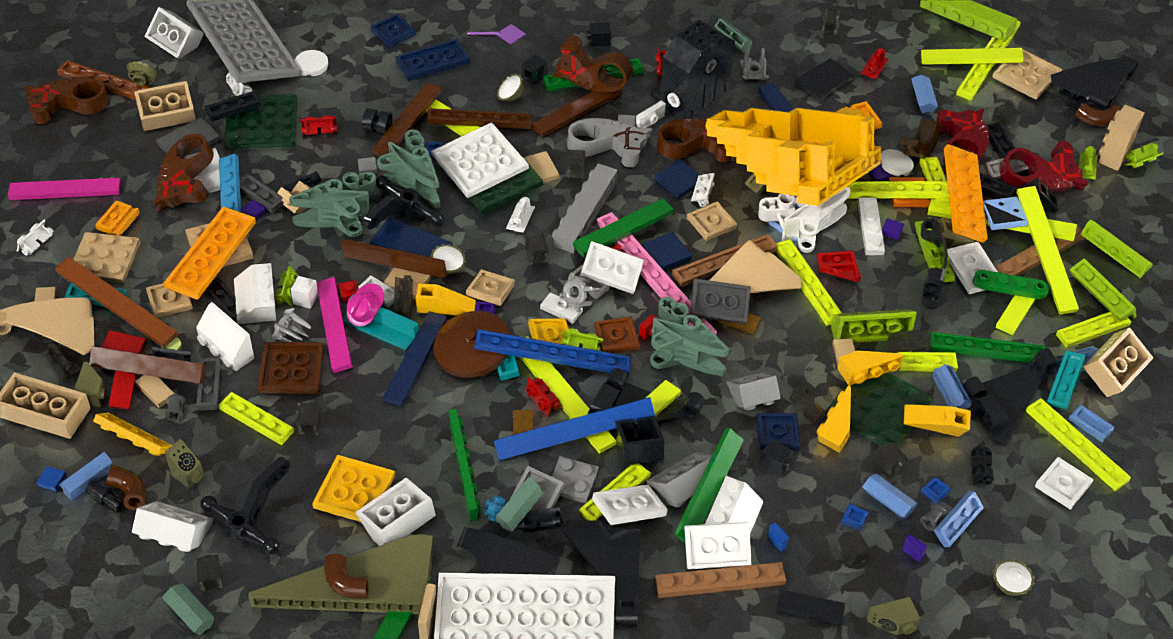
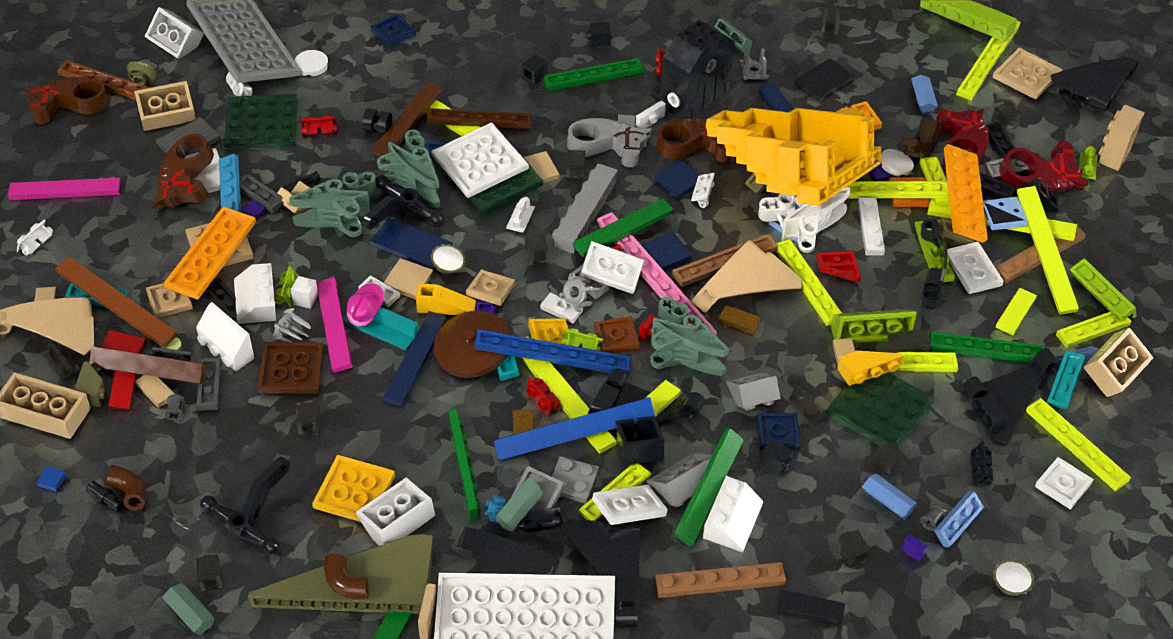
(93, 471): medium blue piece -> none
(107, 255): tan plate -> none
(117, 218): light orange plate -> none
(128, 431): yellow plate -> none
(171, 525): white slope -> none
(184, 464): olive slope -> none
(232, 106): black plate -> none
(256, 418): neon yellow tile -> none
(347, 289): red plate -> none
(367, 165): light grey tile -> none
(394, 258): reddish brown tile -> none
(403, 295): clear smoke hinge -> none
(432, 59): dark blue tile -> none
(509, 34): medium lavender piece -> none
(510, 88): piece -> none
(573, 111): reddish brown tile -> none
(588, 72): reddish brown animal -> none
(712, 221): tan tile -> none
(717, 545): white tile -> none
(720, 301): dark grey tile -> none
(778, 536): blue tile -> none
(837, 427): yellow slope -> none
(854, 517): blue tile -> none
(875, 64): red hinge -> none
(892, 228): dark purple tile -> none
(895, 616): olive slope -> none
(936, 490): blue tile -> none
(940, 419): yellow slope -> none
(951, 387): medium blue piece -> none
(972, 56): neon yellow tile -> none
(1010, 284): green plate -> none
(1091, 423): medium blue tile -> none
(1096, 117): reddish brown cylinder -> none
(1116, 248): lime panel -> none
(1148, 154): lime hinge -> none

